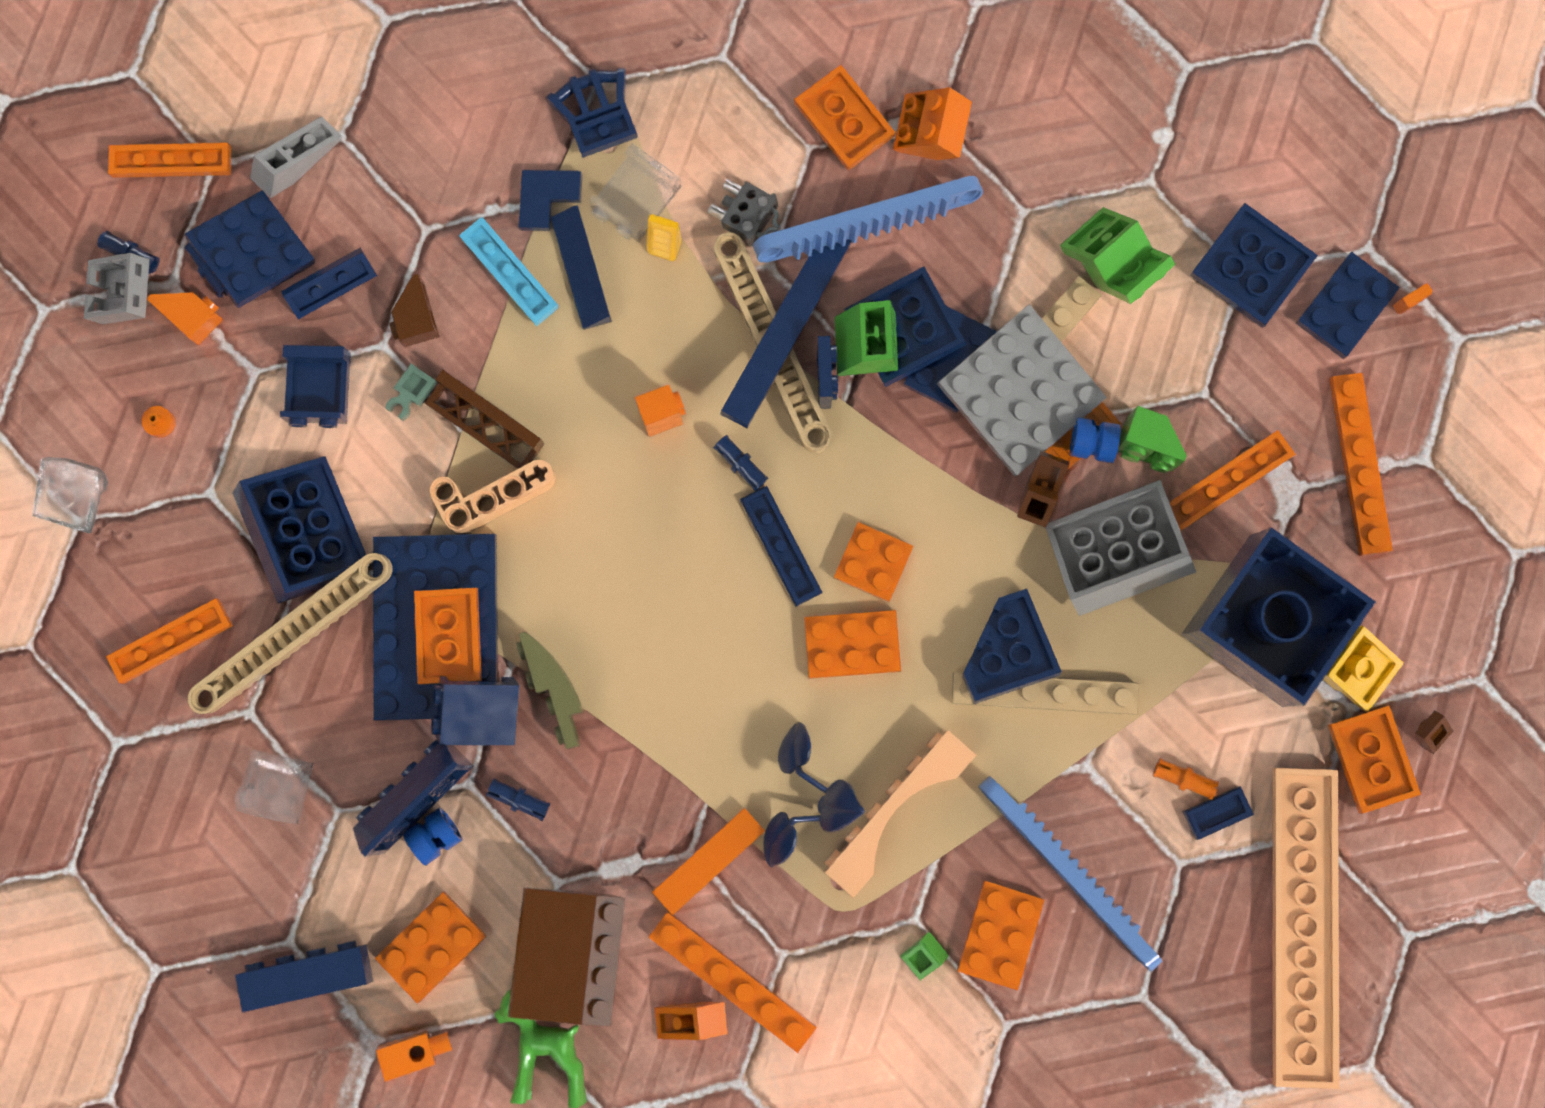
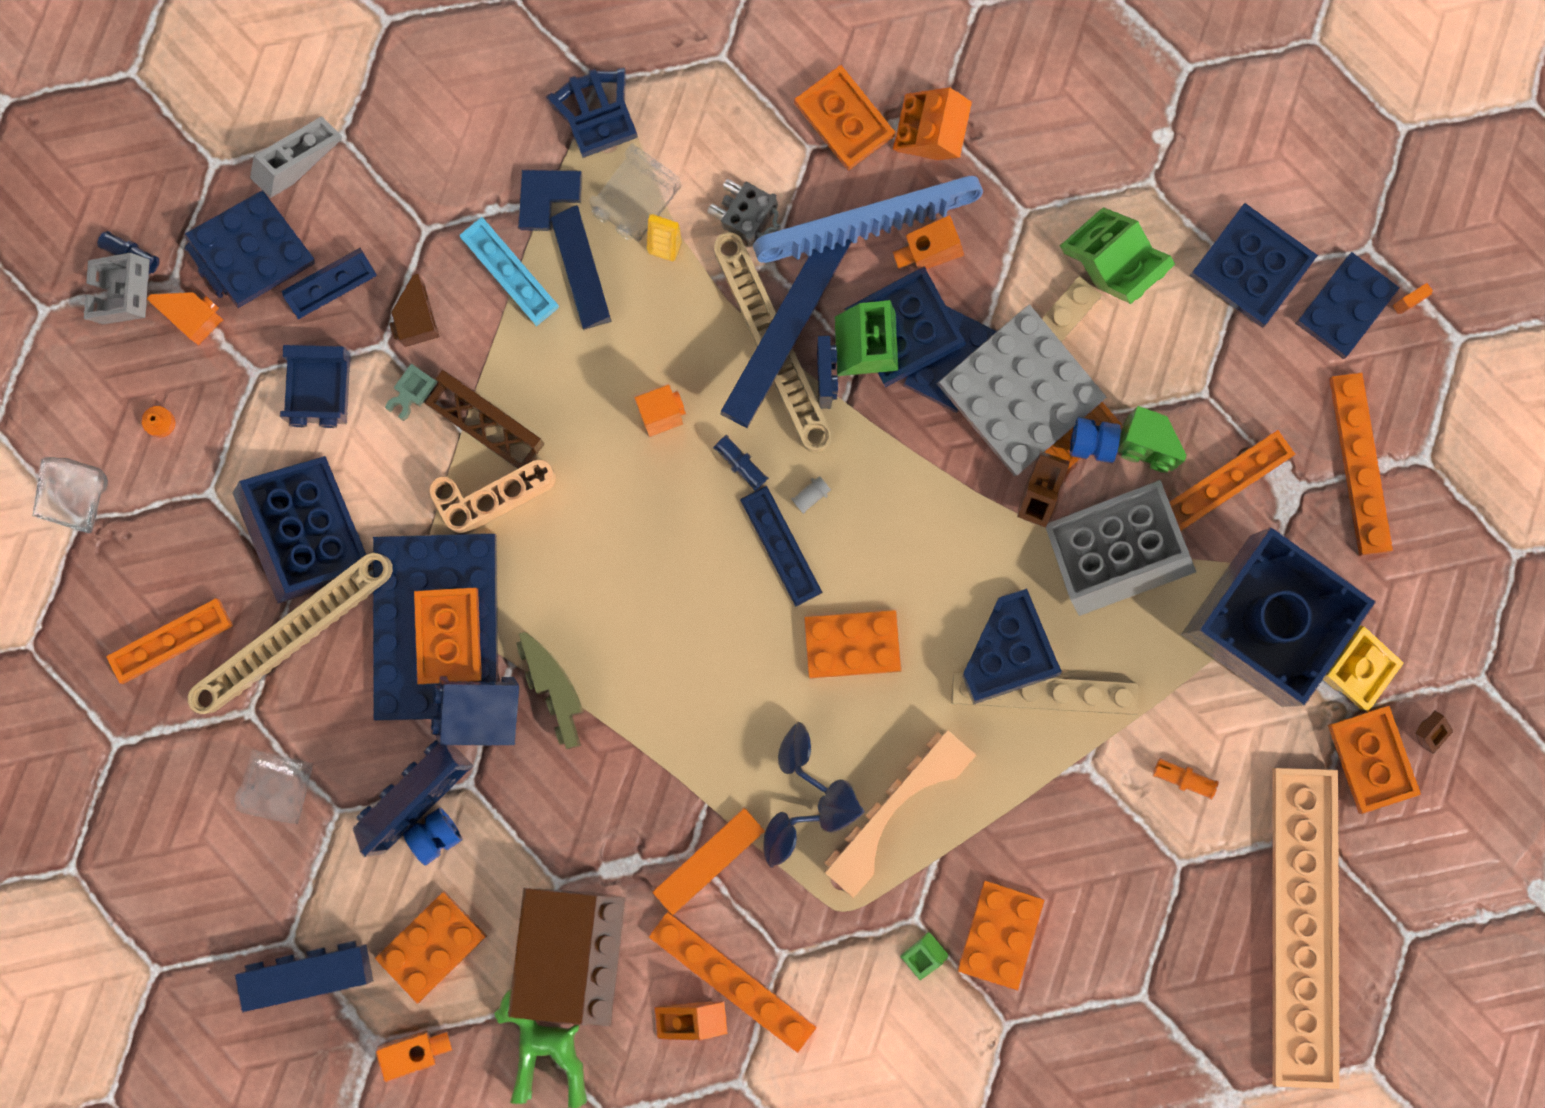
(169, 160): orange plate -> none
(518, 799): dark blue pin -> none
(811, 494): none -> light grey pin
(873, 562): orange plate -> none
(942, 243): none -> orange torso
(1074, 876): medium blue gear -> none
(1218, 813): dark blue tile -> none

